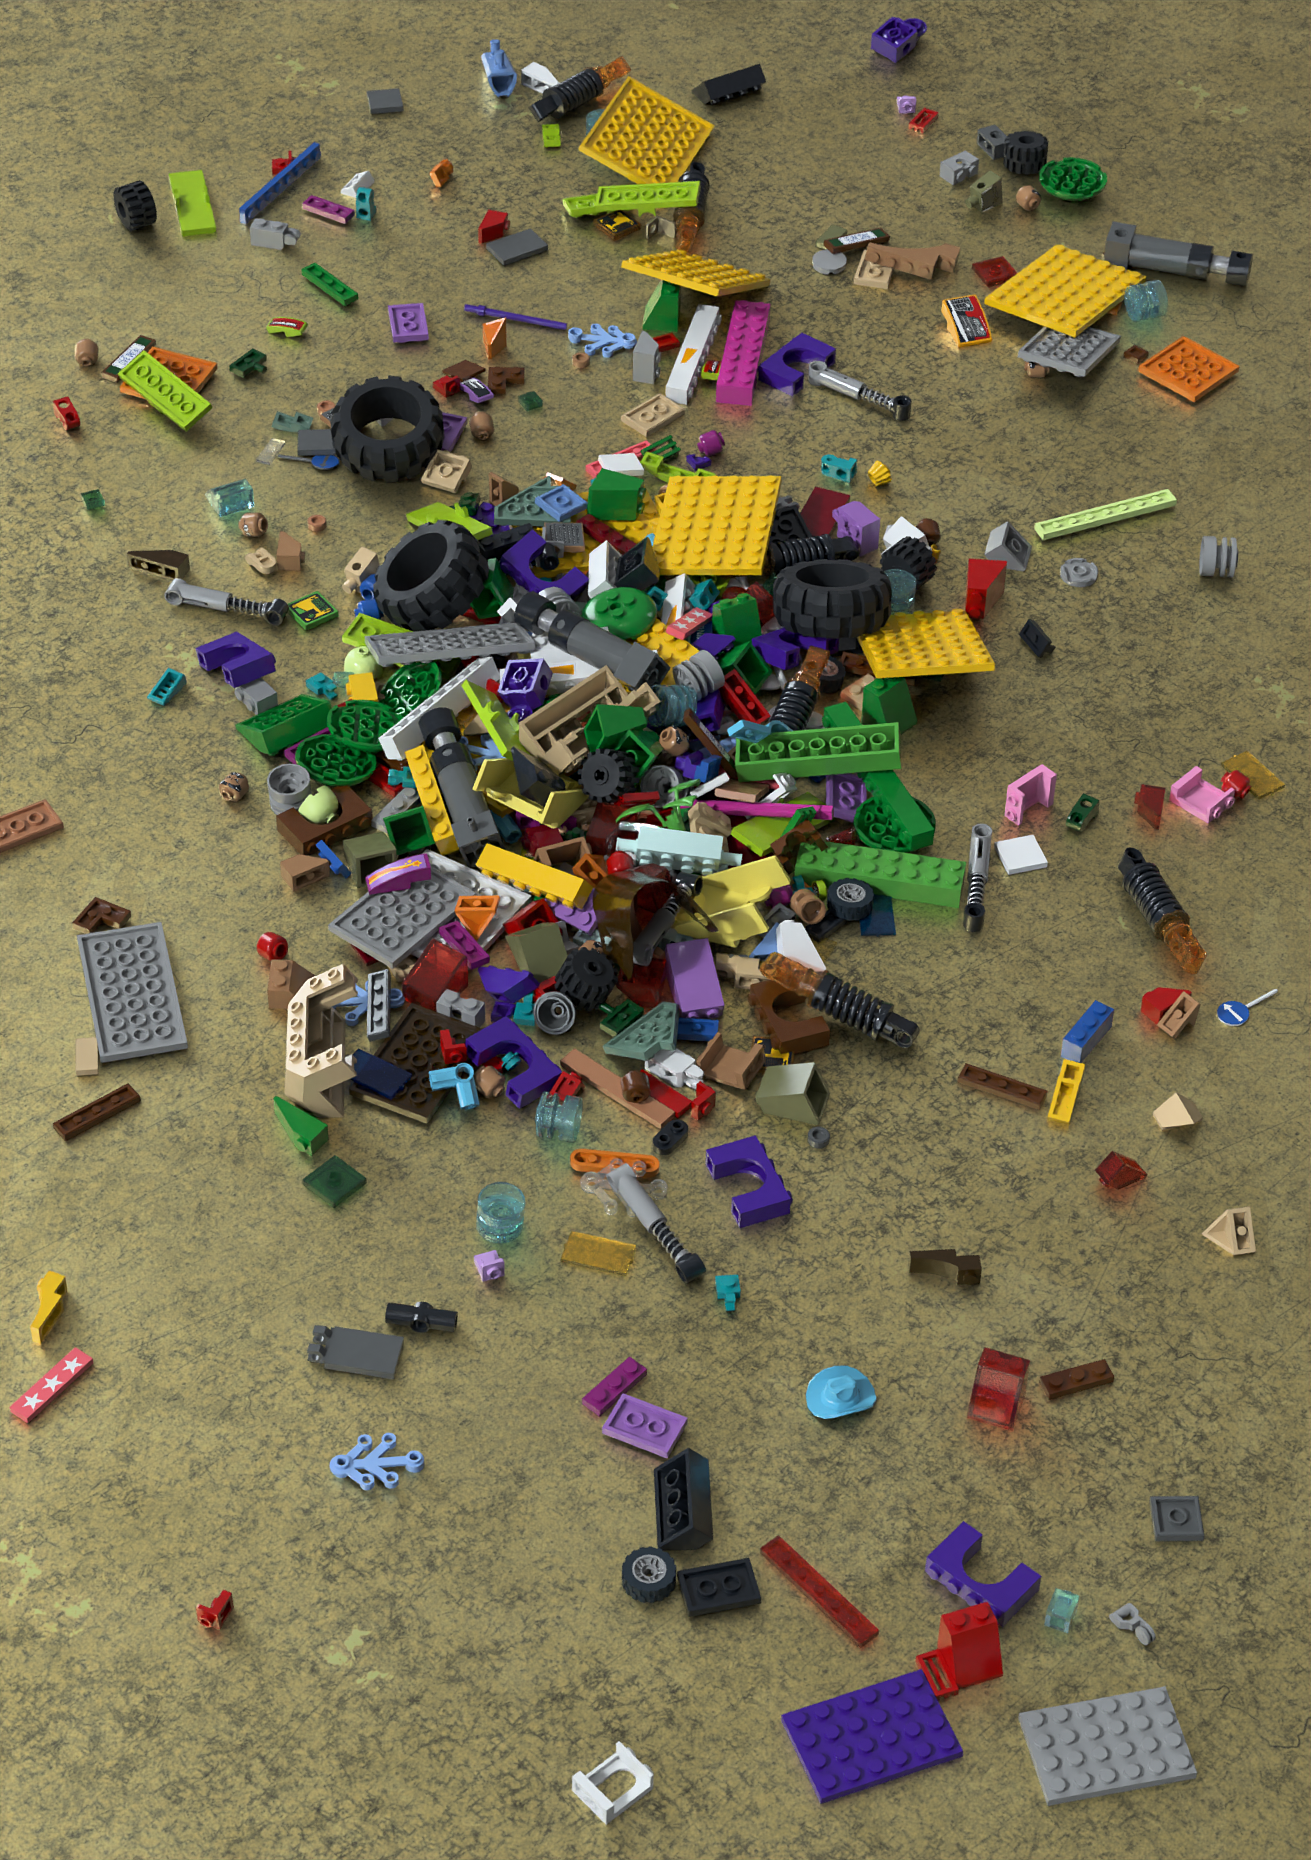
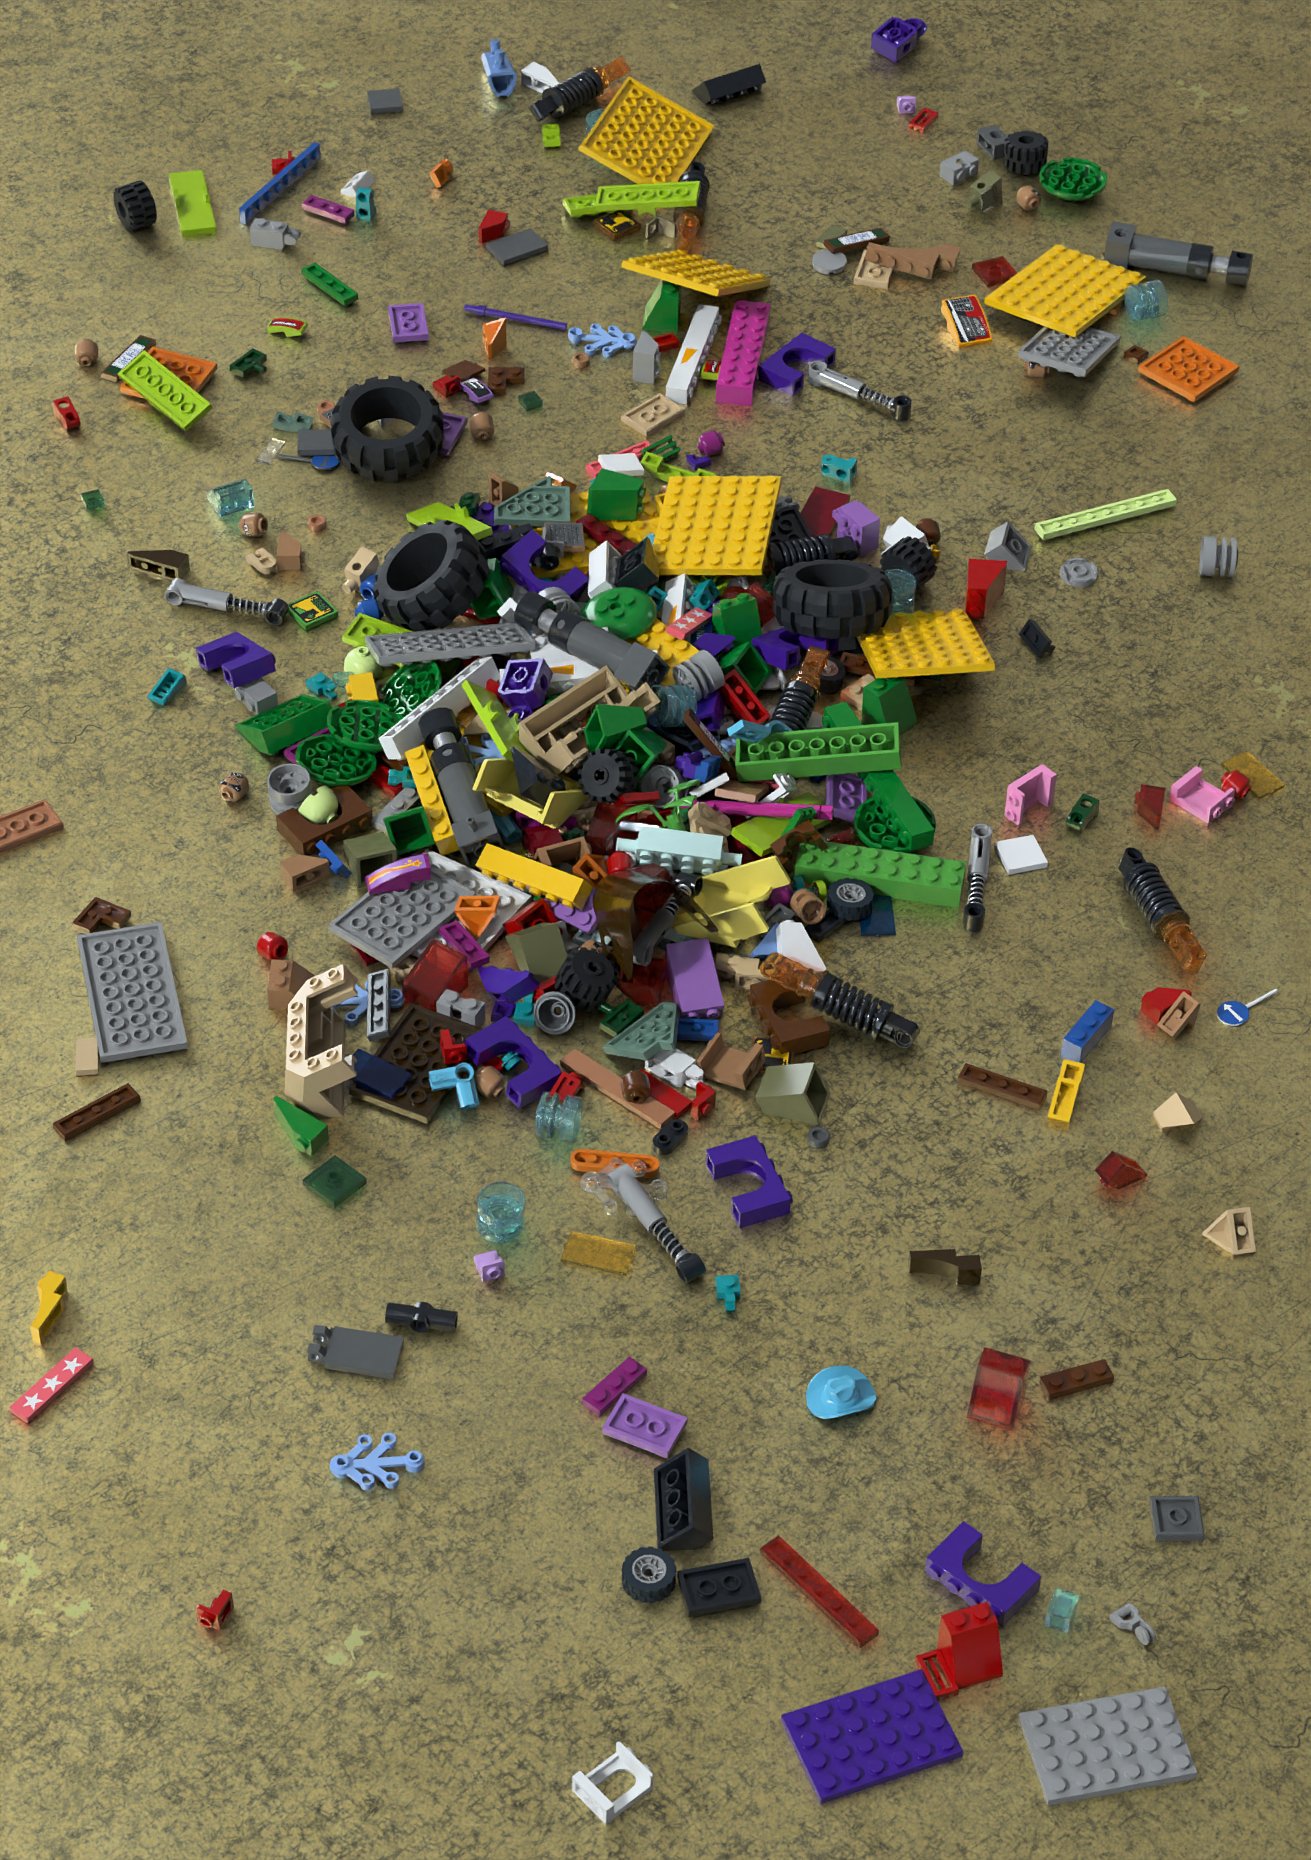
(447, 471): tan plate -> none
(561, 503): medium blue tile -> none
(674, 741): medium nougat head -> none
(879, 474): yellow piece -> none

